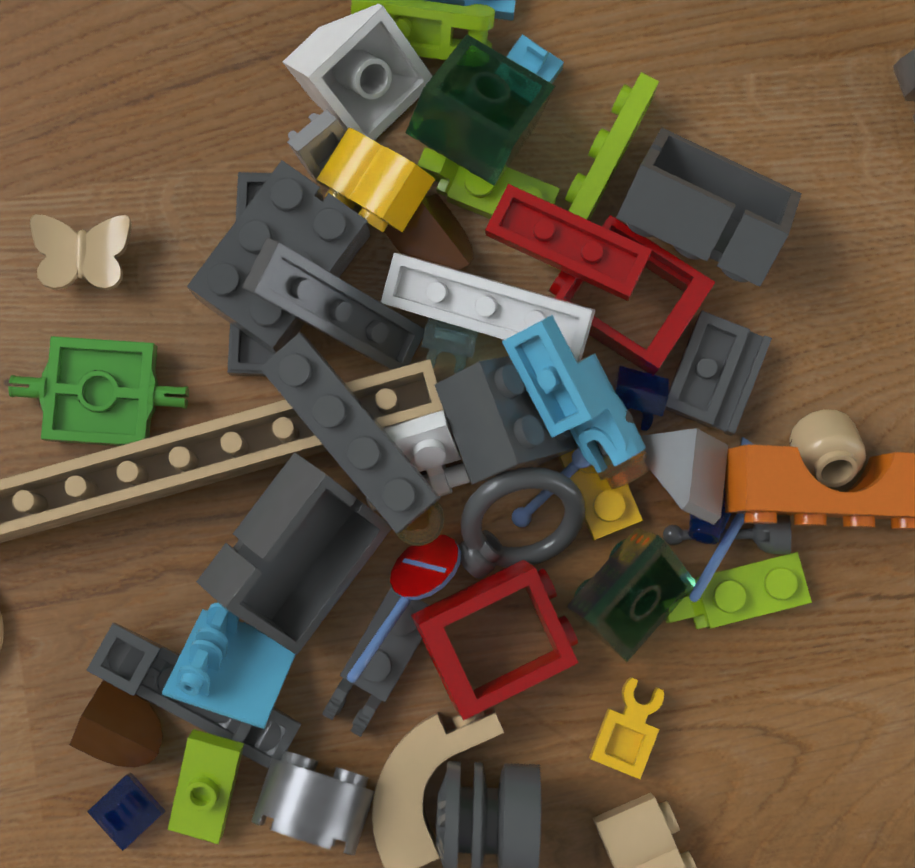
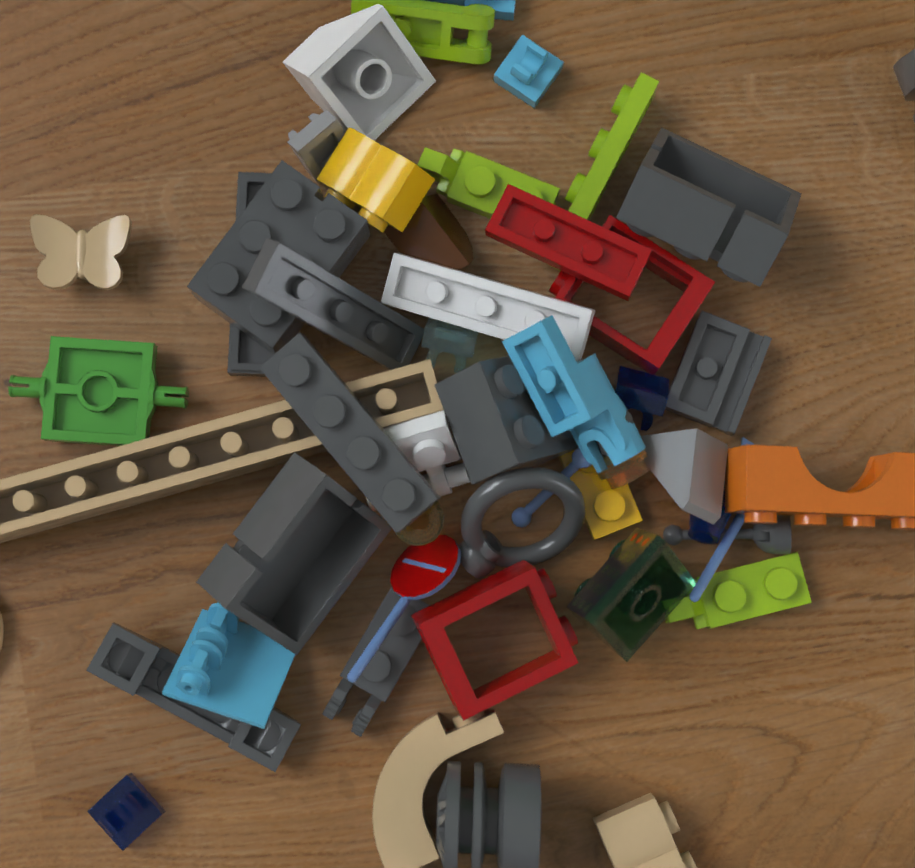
(118, 728): reddish brown brick -> none
(205, 786): lime plate -> none
(314, 804): flat silver brick -> none
(479, 109): clear green brick -> none
(625, 738): yellow plate -> none
(829, 446): tan head -> none

